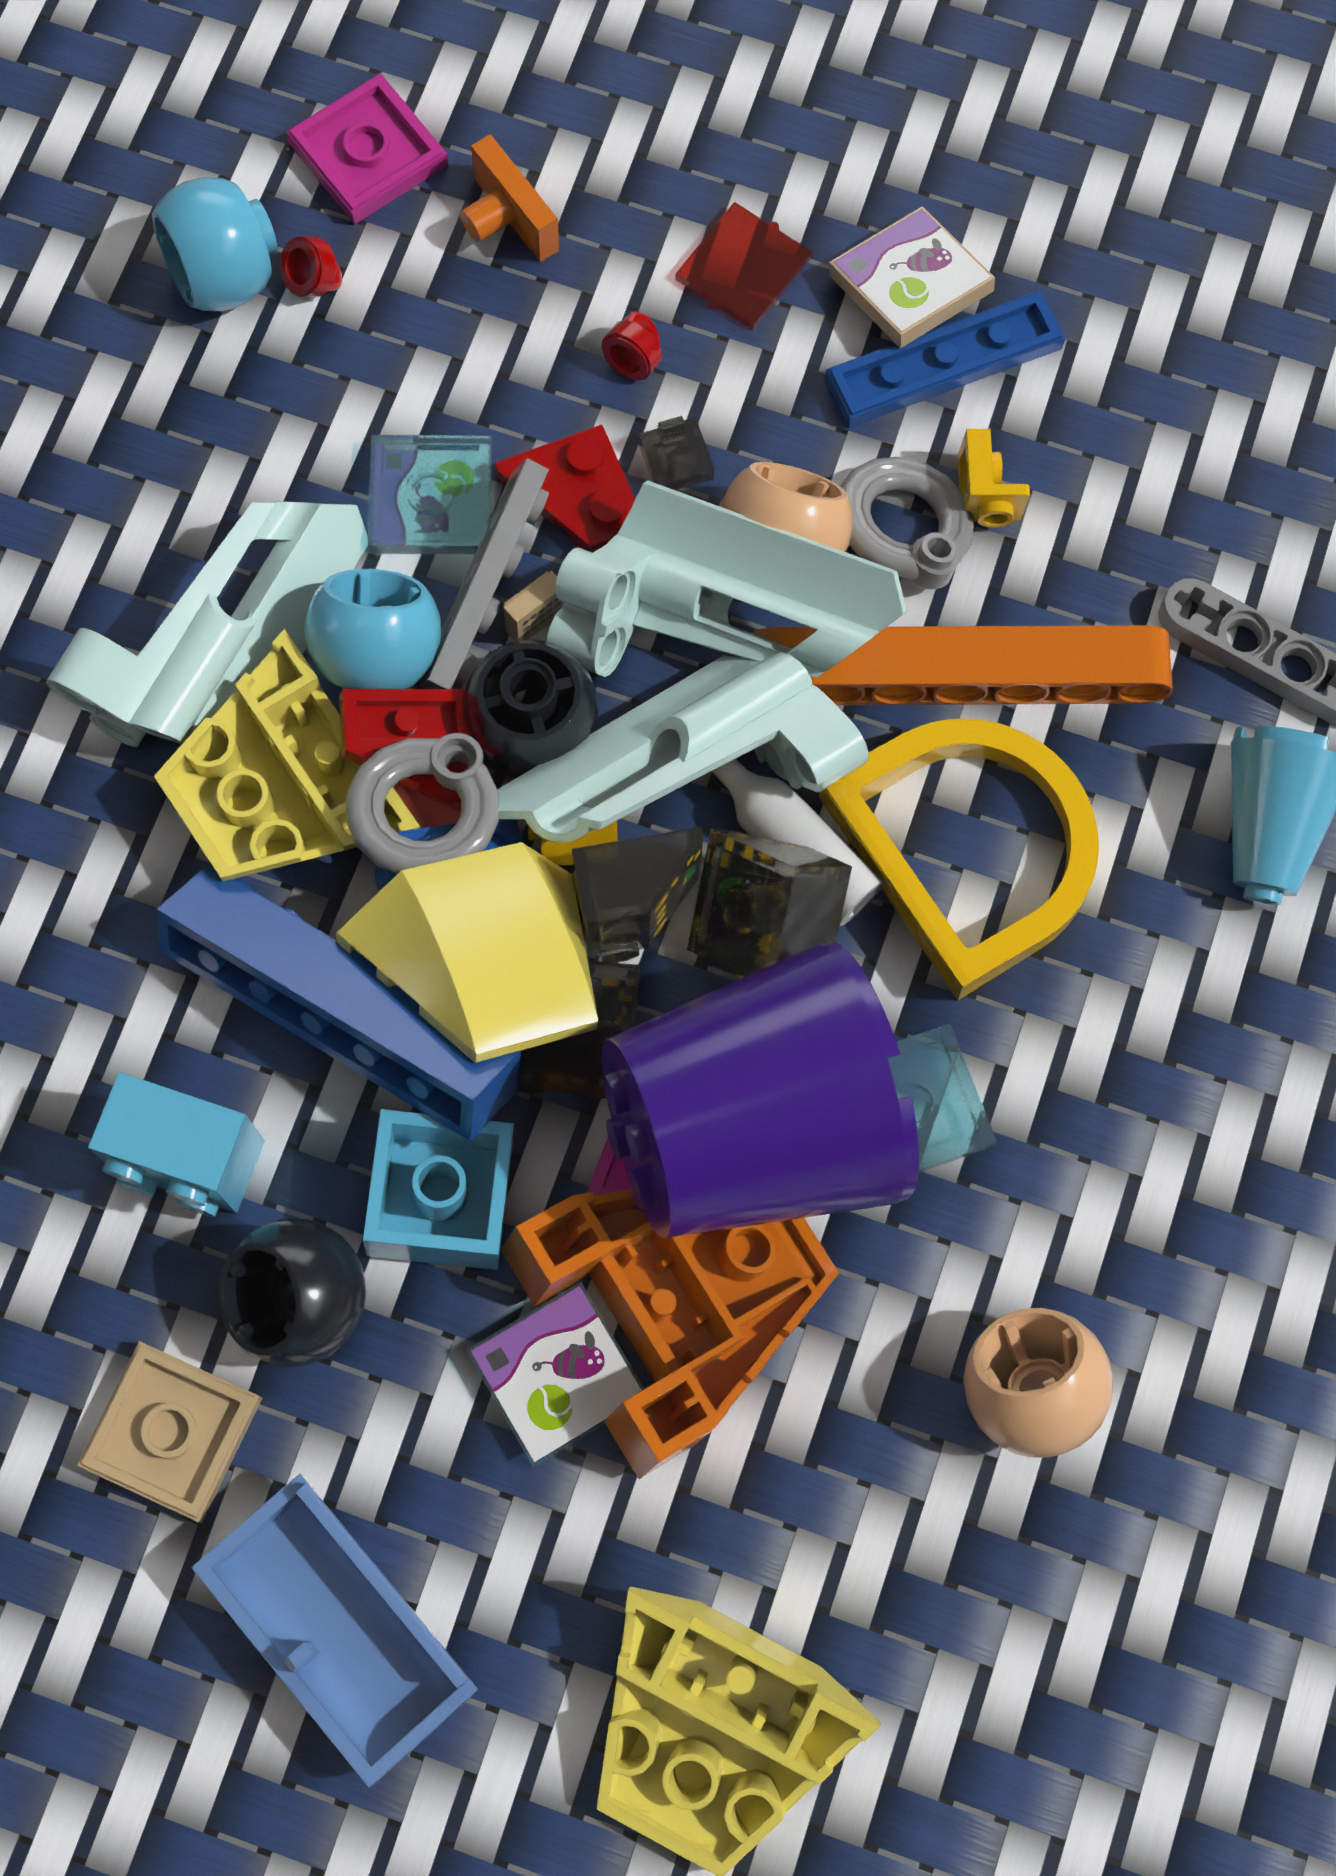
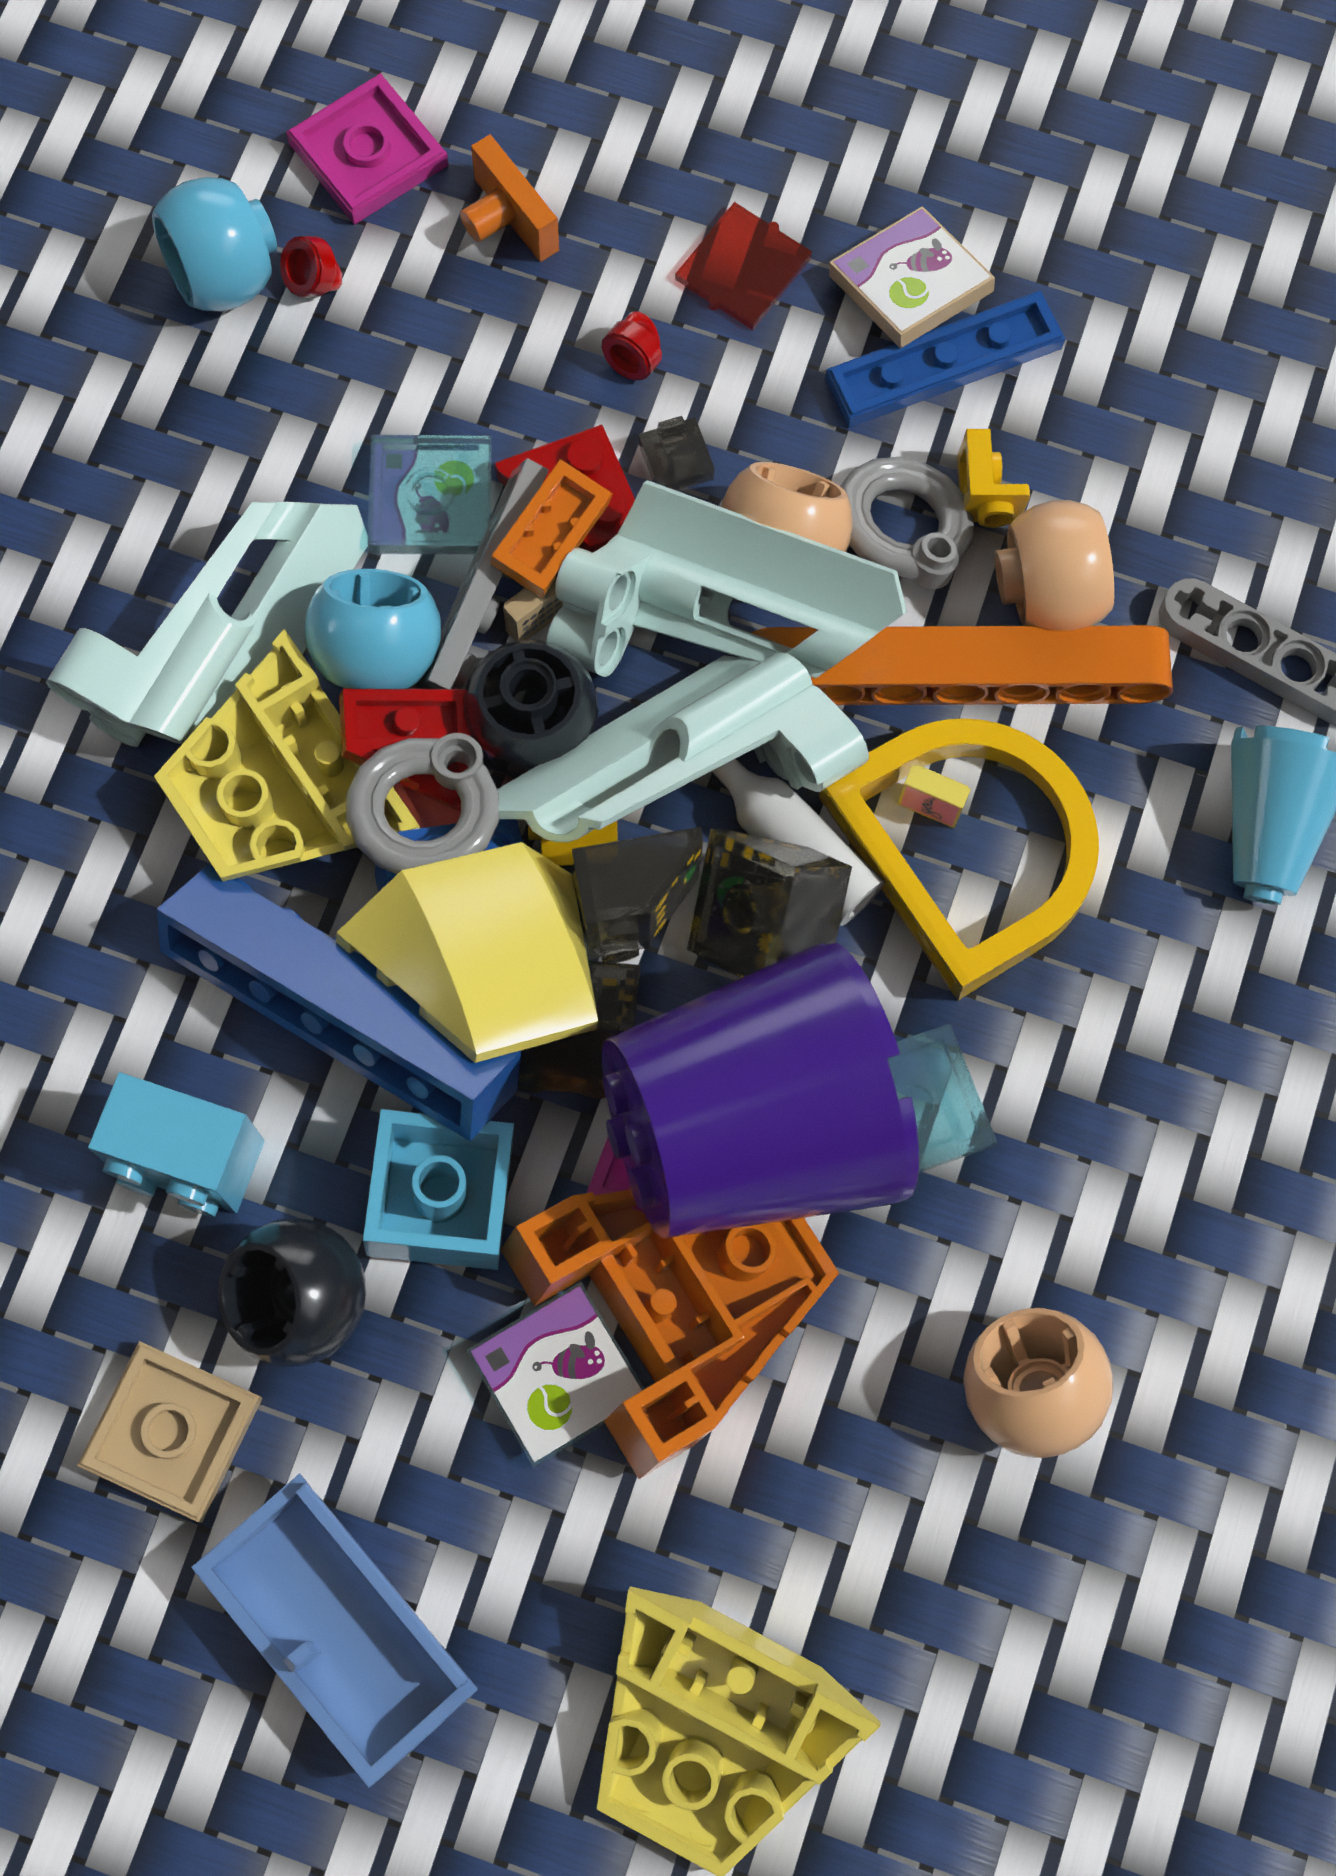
(550, 528): none -> orange tile
(934, 795): none -> light yellow tile
(1057, 566): none -> light nougat wheel

